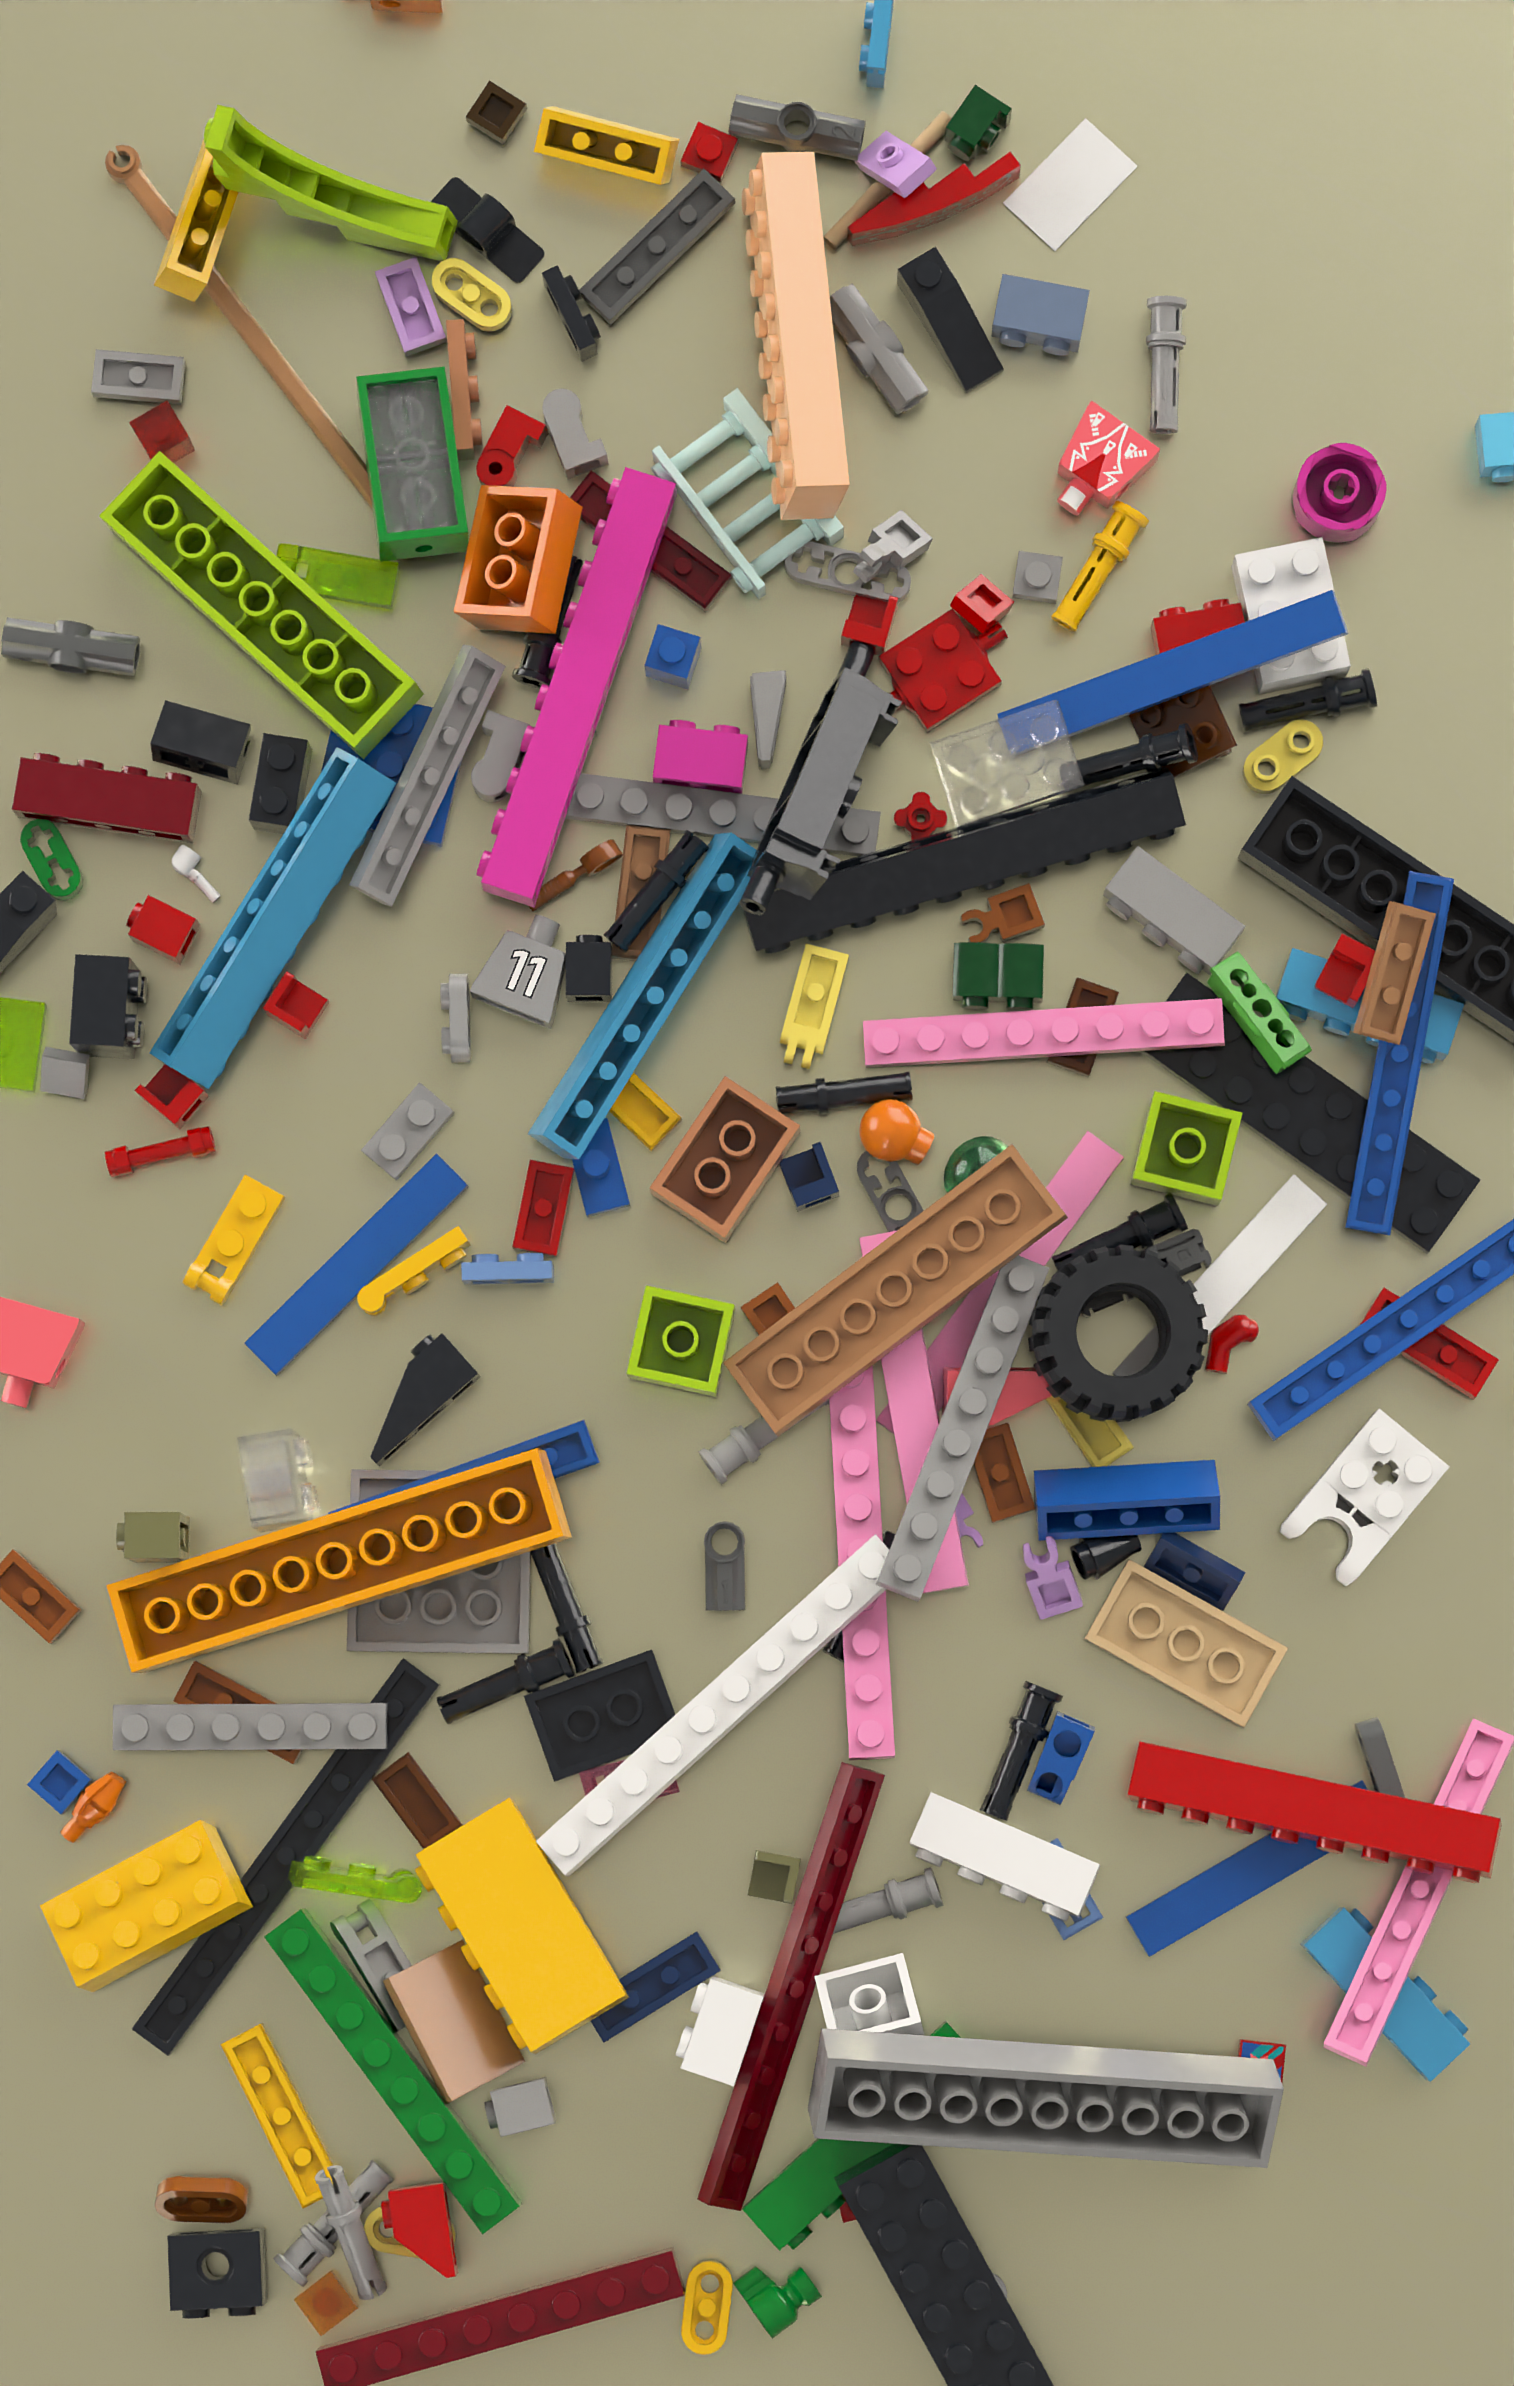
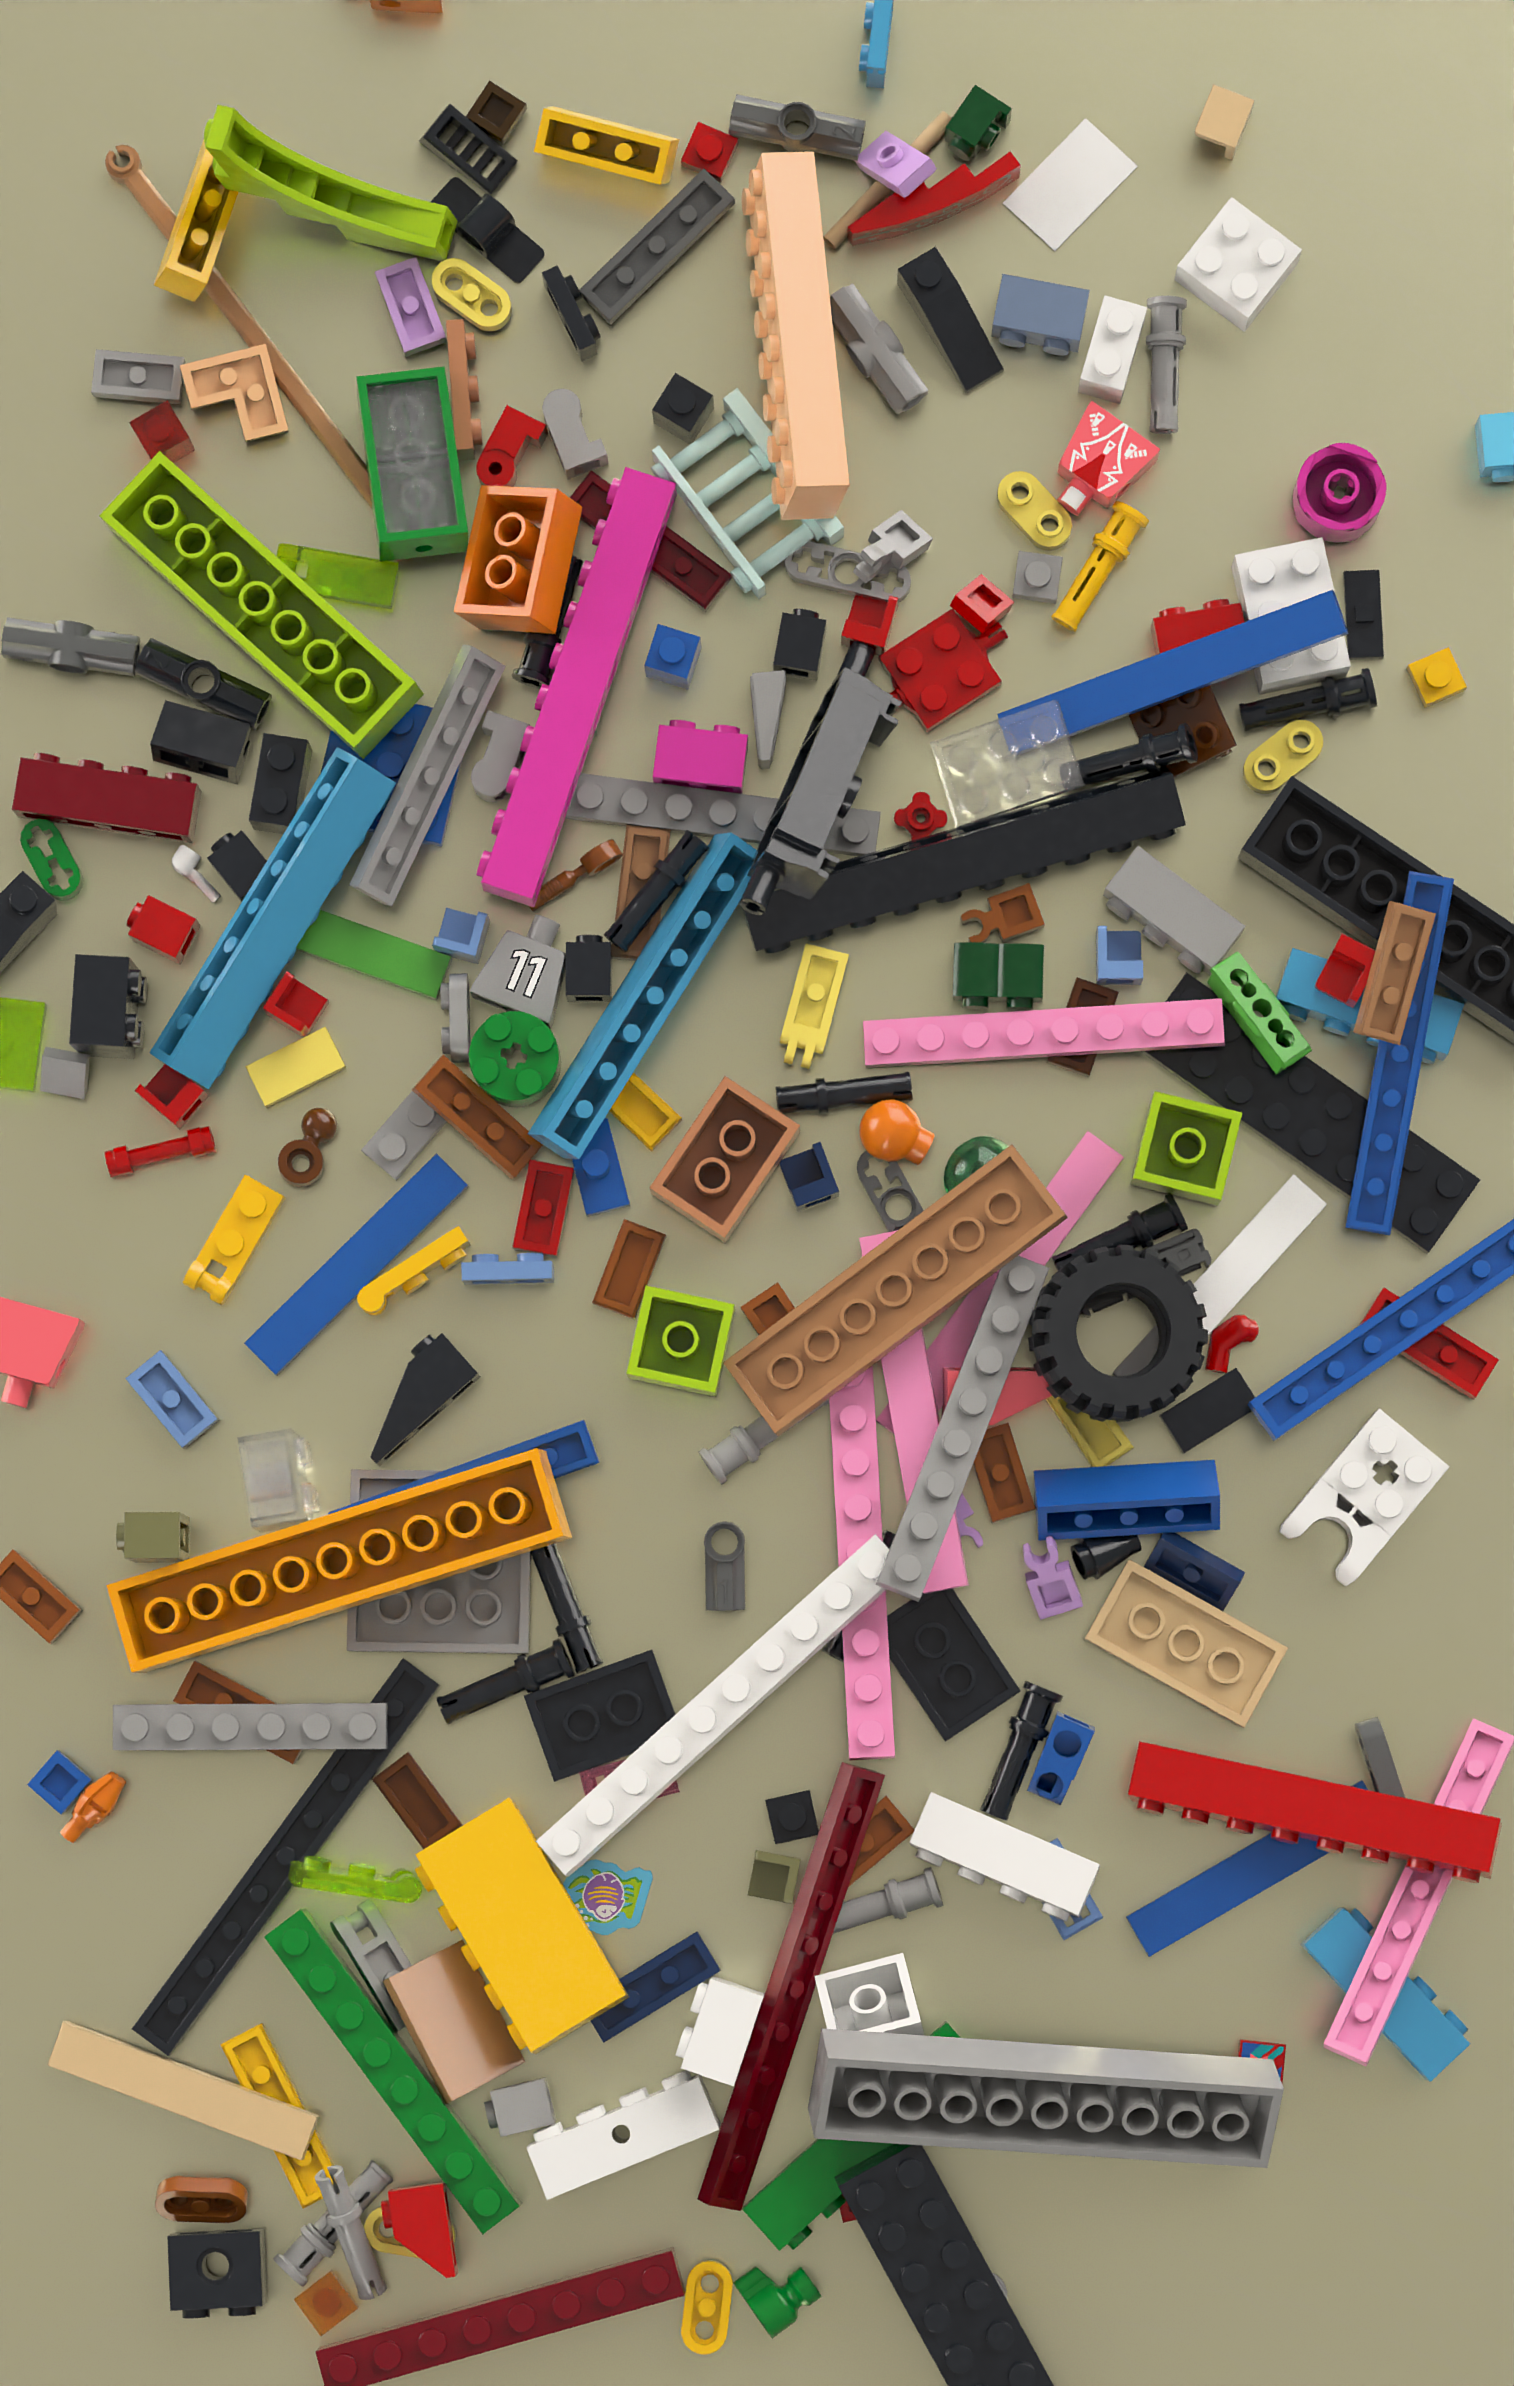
(146, 1906): yellow brick -> none
(172, 1399): none -> medium blue plate
(178, 671): none -> black piece
(183, 2090): none -> tan tile
(237, 862): none -> black brick
(245, 378): none -> light nougat plate
(295, 1067): none -> light yellow tile
(318, 1127): none -> reddish brown plate
(376, 954): none -> bright green tile
(458, 162): none -> black slope
(462, 935): none -> medium blue panel
(477, 1117): none -> dark orange plate
(501, 1037): none -> green brick
(592, 2148): none -> white brick
(609, 1895): none -> sticker
(629, 1269): none -> dark orange tile
(683, 408): none -> black brick
(792, 1817): none -> black plate
(800, 644): none -> black brick
(883, 1834): none -> dark orange plate
(947, 1661): none -> black plate
(1033, 509): none -> light yellow plate
(1112, 349): none -> white brick
(1118, 957): none -> medium blue panel
(1208, 1410): none -> black tile
(1224, 119): none -> tan panel
(1237, 264): none -> white brick
(1363, 614): none -> black piece
(1436, 677): none -> yellow plate

